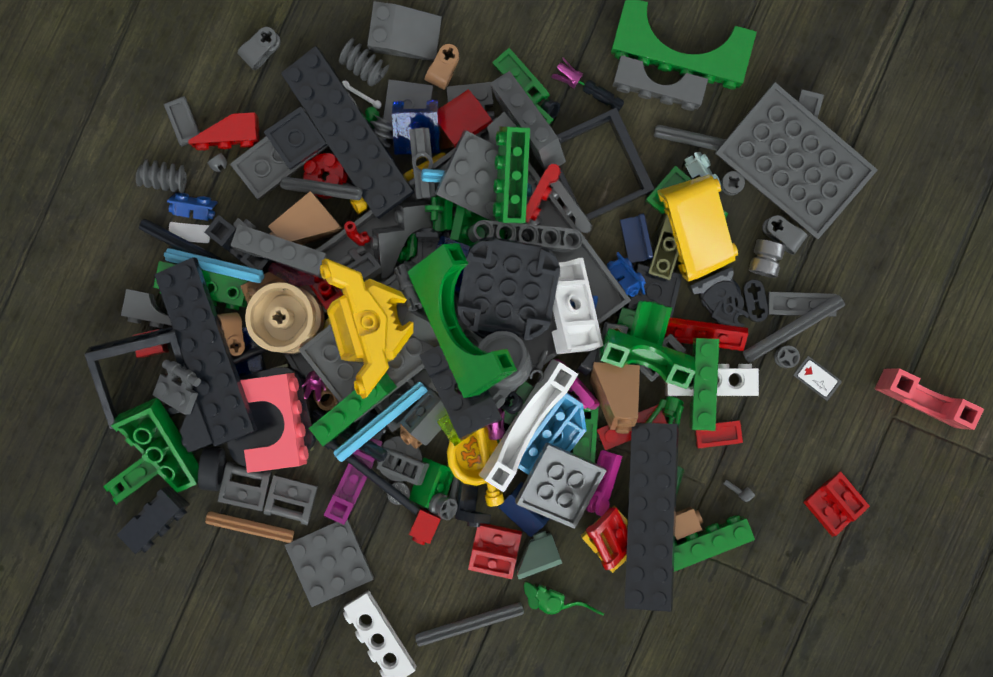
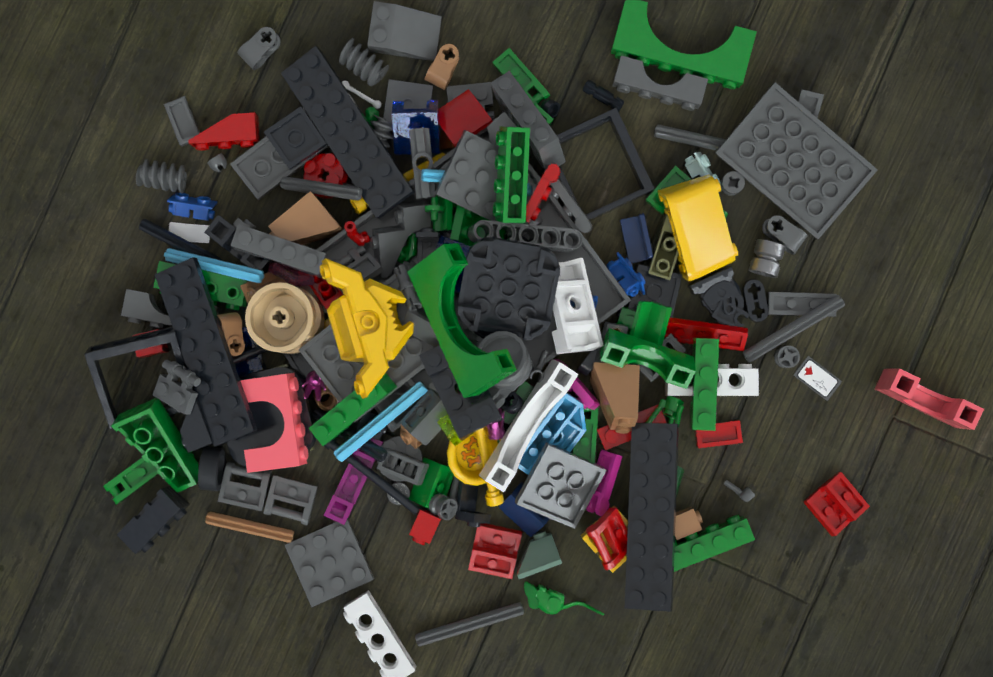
(573, 75): flat silver piece -> none

